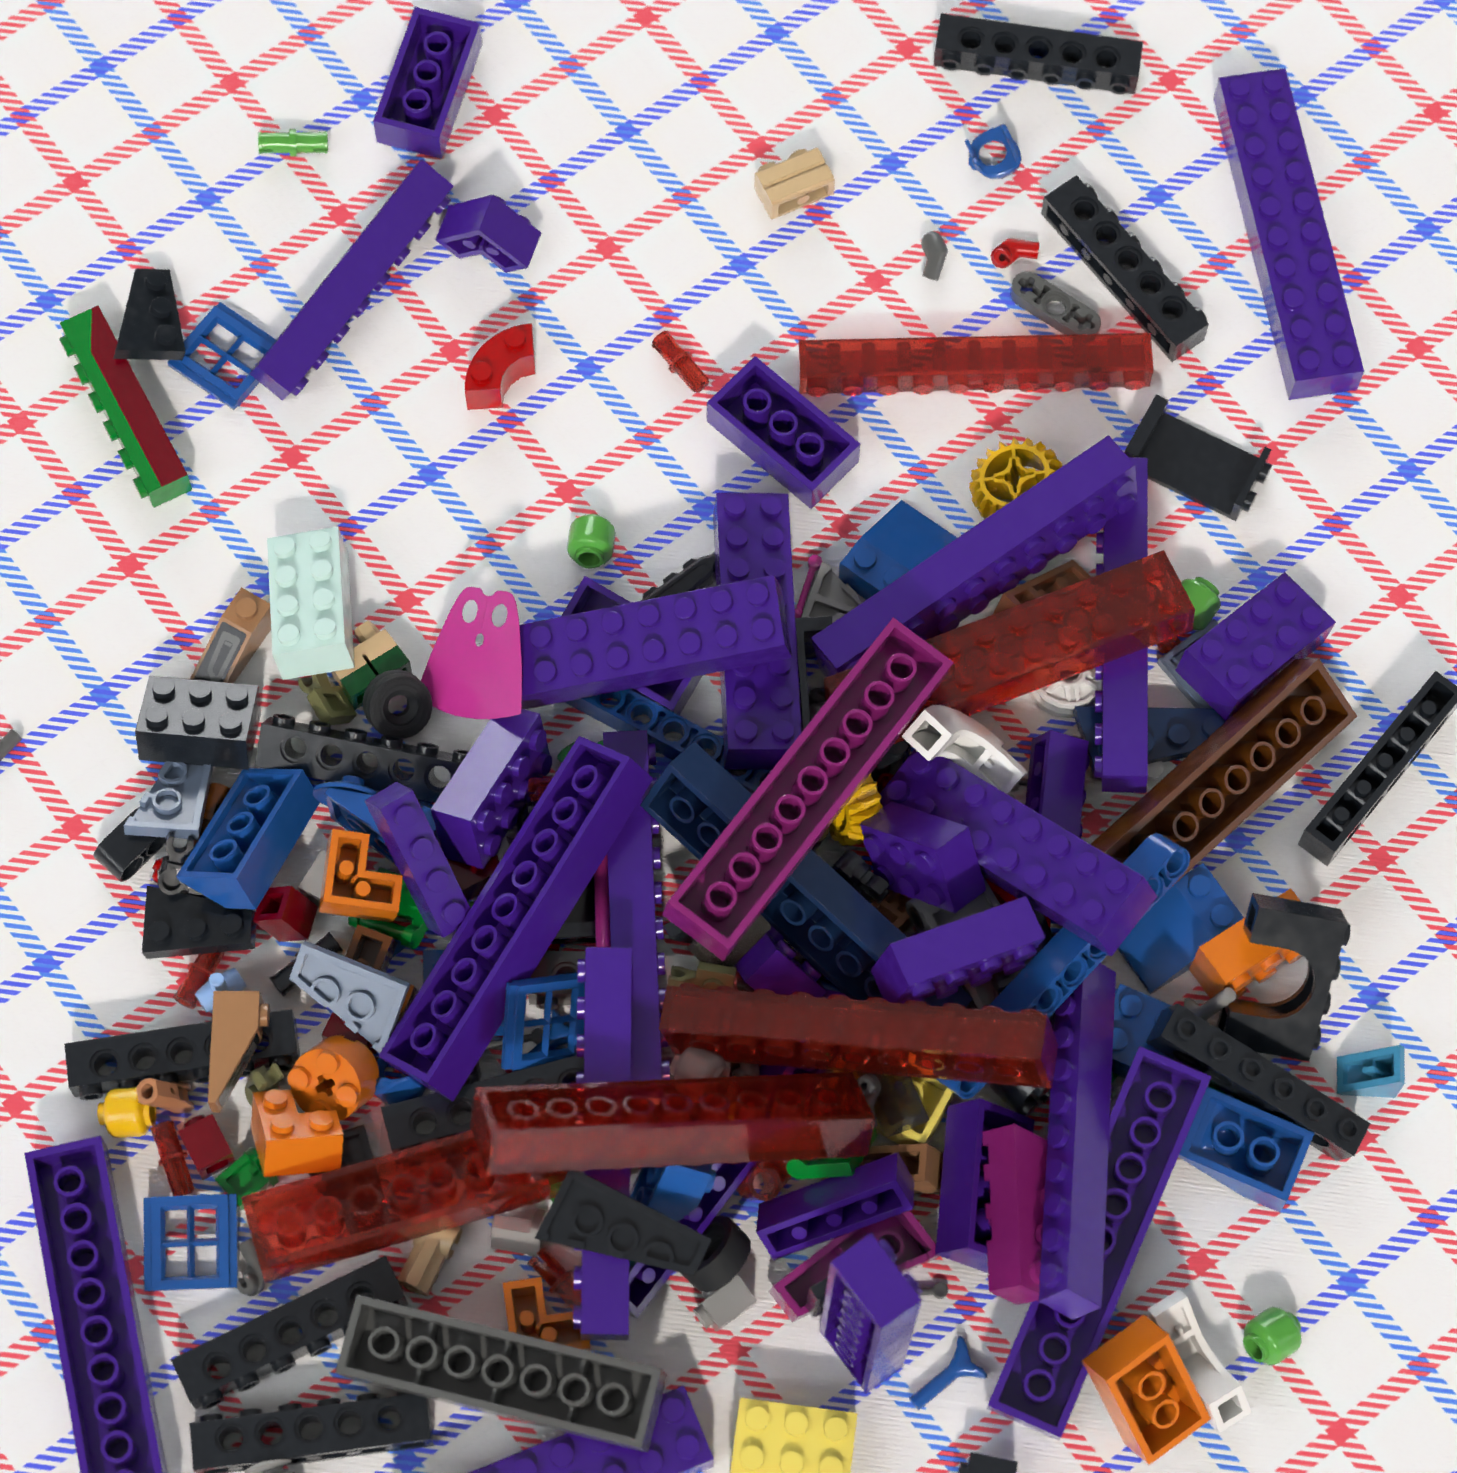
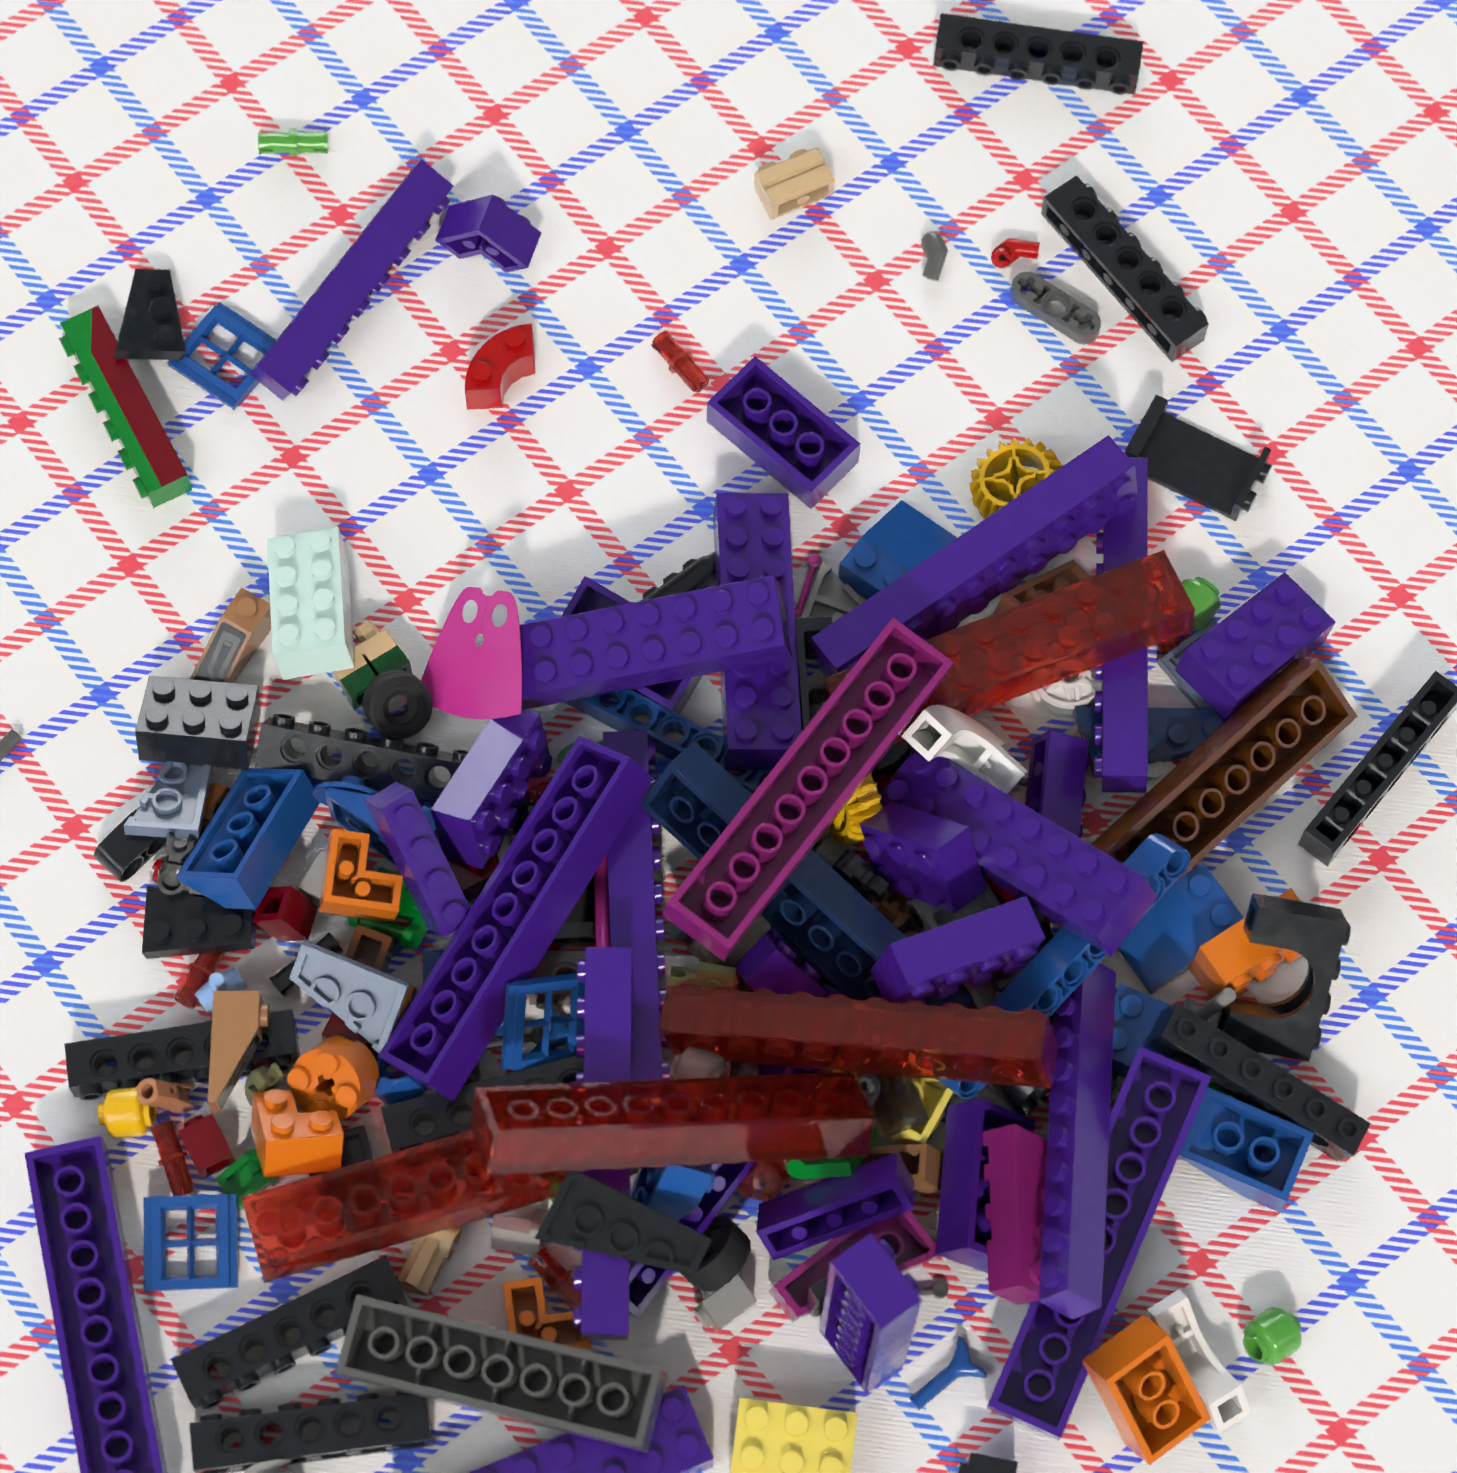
(252, 1280): dark grey arm -> none
(327, 700): olive plate -> none
(428, 82): dark purple brick -> none
(591, 541): bright green head -> none
(975, 364): clear red brick -> none
(1007, 166): blue piece -> none
(1288, 234): dark purple brick -> none
(1372, 1073): dark azure slope -> none

